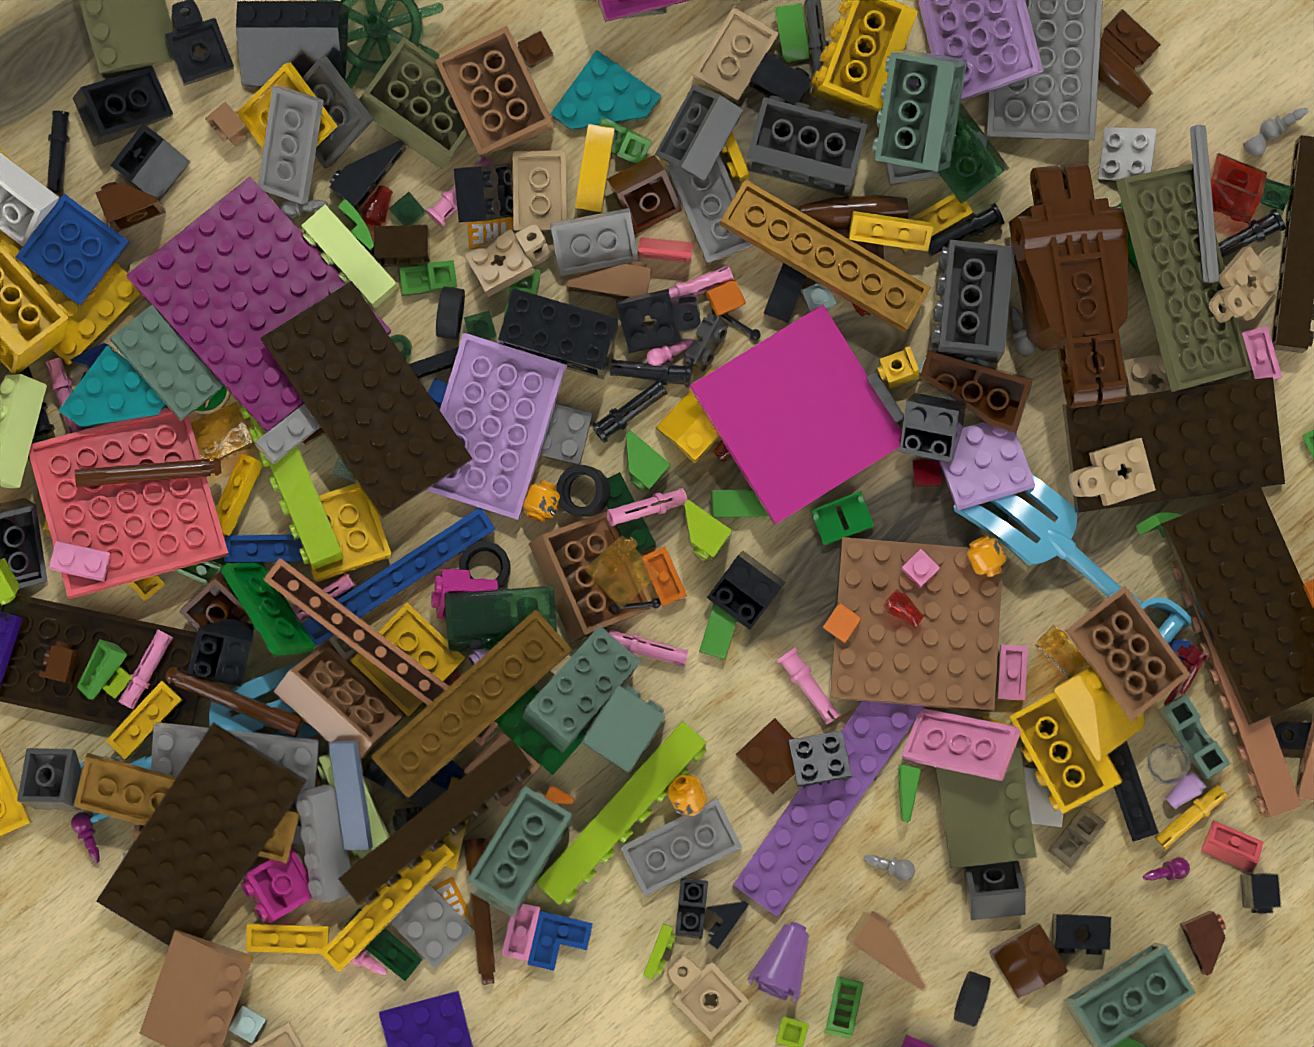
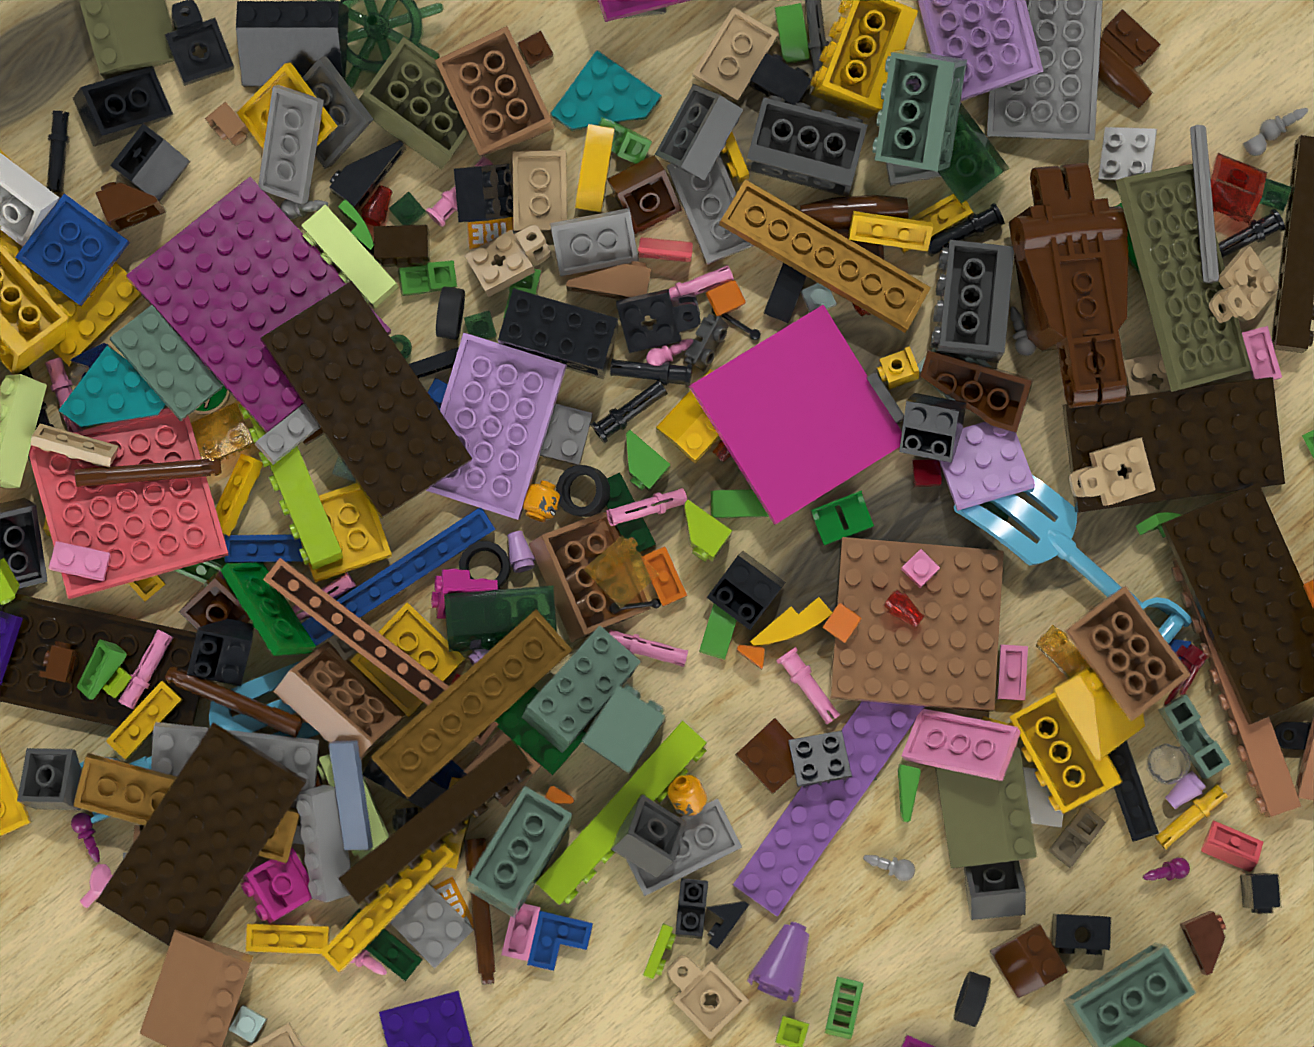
(74, 445): none -> tan plate
(99, 878): none -> bright pink rock
(520, 554): none -> lavender cone
(649, 836): none -> dark grey slope
(753, 654): none -> orange slope
(793, 624): none -> yellow slope
(878, 940): medium nougat slope -> none
(986, 556): light orange head -> none

